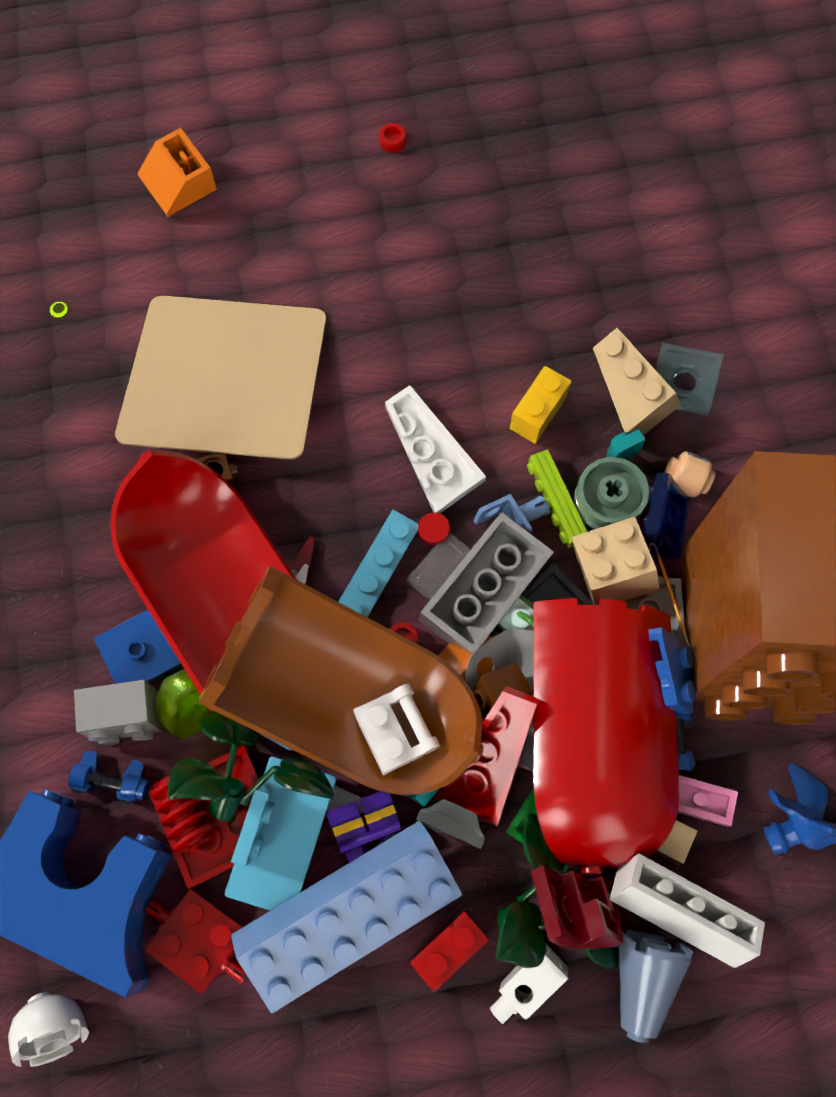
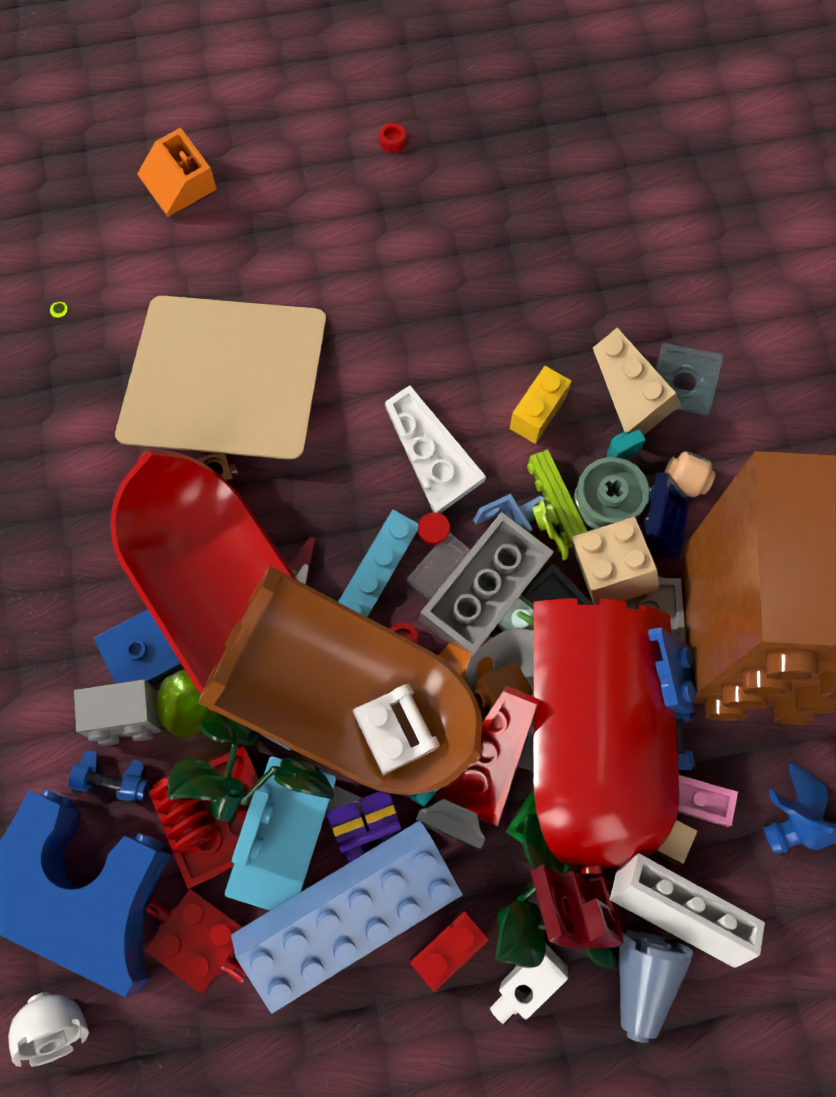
(545, 517): none -> lime plate
(670, 592): light orange piece -> none

